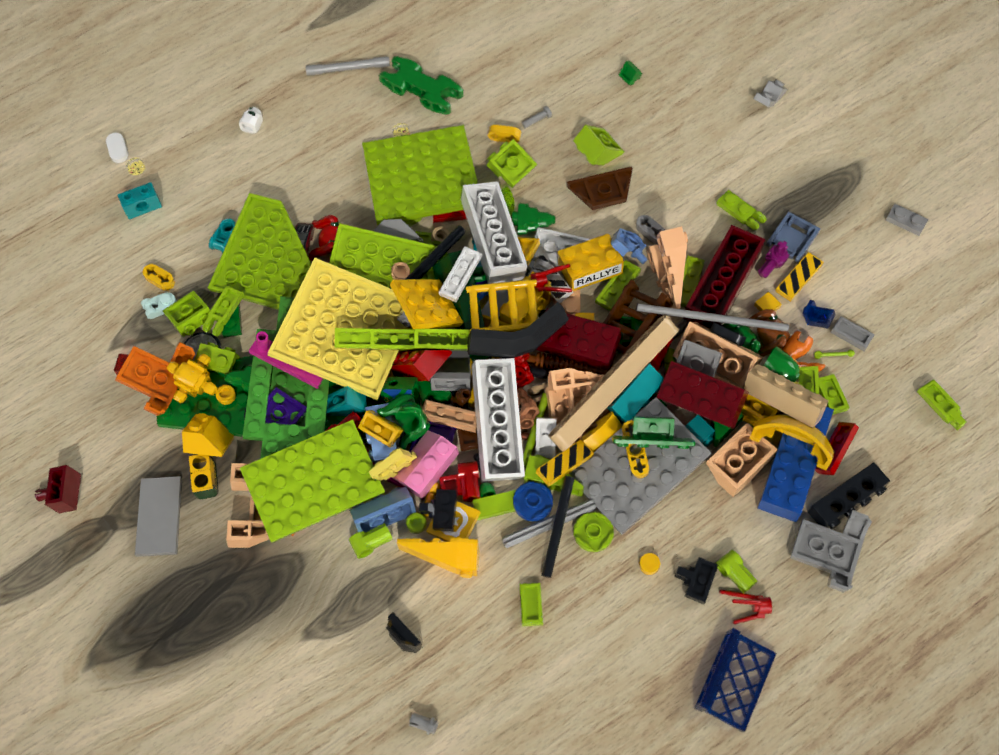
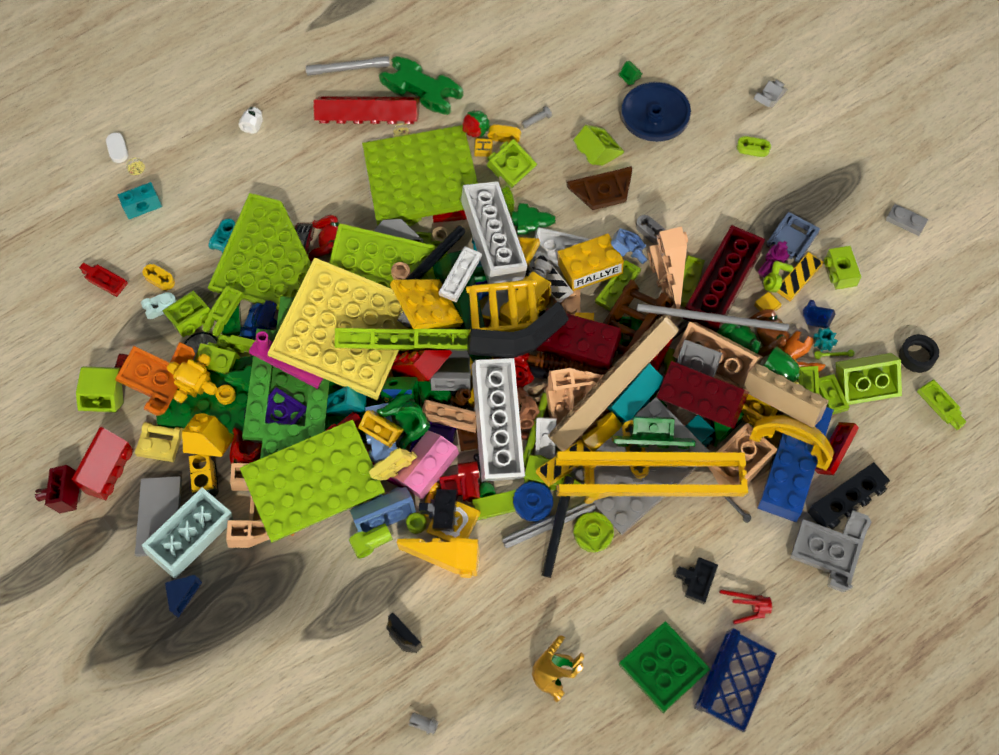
(99, 390): none -> lime slope
(102, 464): none -> slope
(104, 279): none -> red hinge
(158, 448): none -> light yellow plate
(181, 592): none -> dark blue slope
(187, 533): none -> light aqua brick
(235, 342): none -> lime hinge
(243, 451): none -> red hair
(260, 317): none -> clear blue piece
(366, 109): none -> red slope
(475, 124): none -> piece
(483, 147): none -> yellow tile
(531, 604): lime tile -> none
(542, 279): red plant -> none
(548, 669): none -> pearl gold piece
(594, 491): none -> yellow piece
(649, 563): yellow tile -> none
(656, 111): none -> dark blue dish
(664, 667): none -> green plate
(727, 333): black beam -> none
(732, 566): lime piece -> none
(741, 210): lime hinge -> none
(746, 517): none -> dark grey hinge
(753, 146): none -> lime beam
(773, 280): none -> lime plate
(825, 339): none -> teal gear
(843, 258): none -> lime brick
(852, 333): light grey tile -> none
(870, 378): none -> lime slope
(925, 342): none -> black tyre

